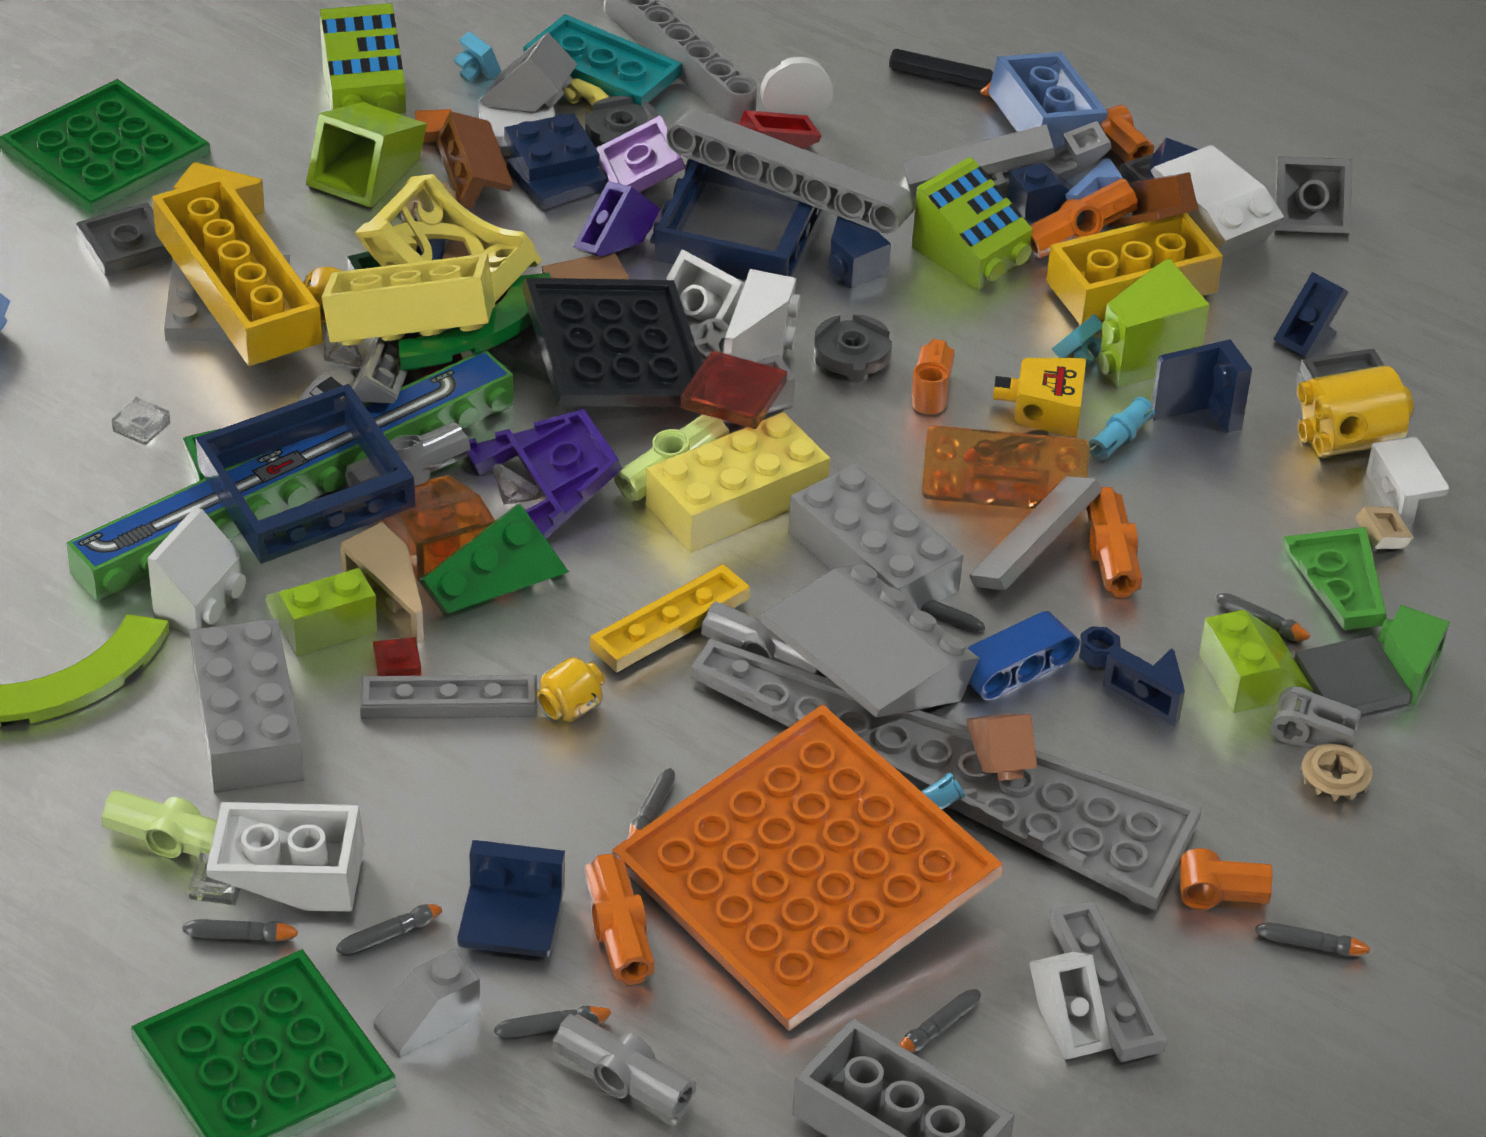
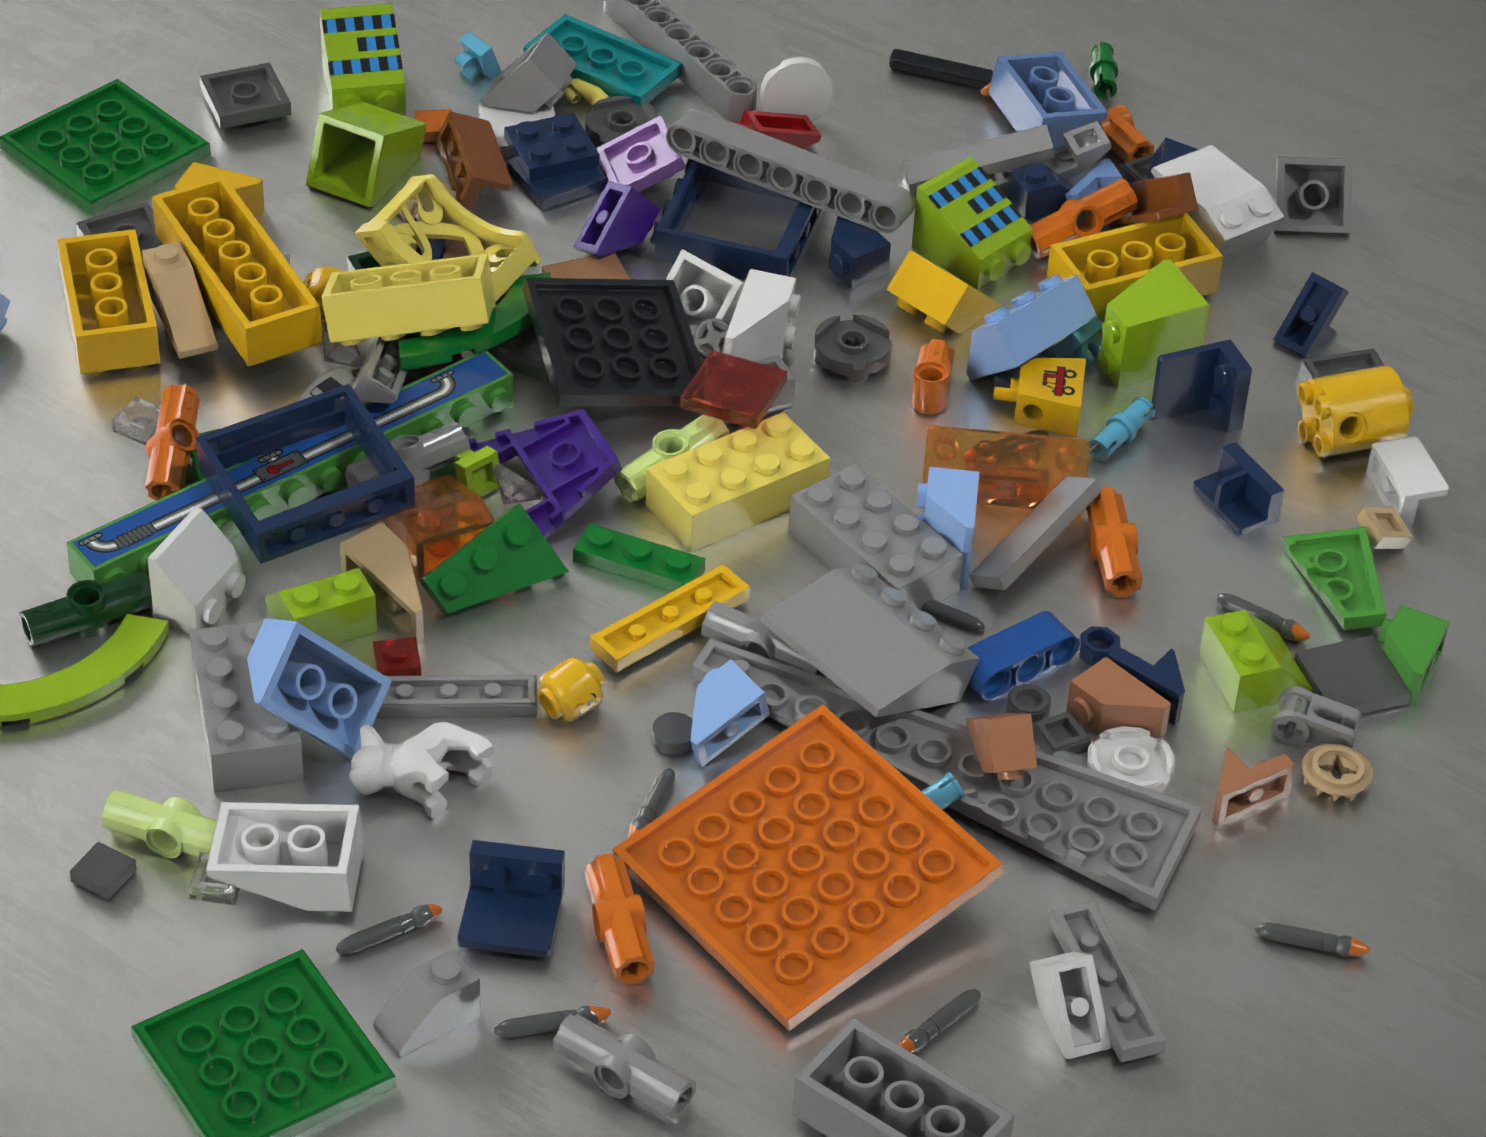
(86, 609): none -> dark green piece
(103, 870): none -> dark grey tile
(108, 301): none -> yellow brick
(173, 441): none -> orange piece
(178, 299): none -> tan slope
(239, 930): dark grey piece -> none
(245, 95): none -> dark grey plate
(314, 684): none -> light blue slope
(420, 763): none -> white animal
(476, 469): none -> lime tile
(637, 558): none -> green plate
(672, 733): none -> dark grey tile
(725, 710): none -> light blue slope
(939, 295): none -> yellow slope
(951, 509): none -> light blue slope
(1029, 326): none -> light blue slope
(1029, 700): none -> dark grey tile
(1061, 736): none -> dark grey tile
(1103, 70): none -> green pin
(1113, 698): none -> nougat slope
(1133, 757): none -> white tile
(1209, 880): orange piece -> none
(1241, 491): none -> dark blue panel
(1251, 788): none -> nougat slope

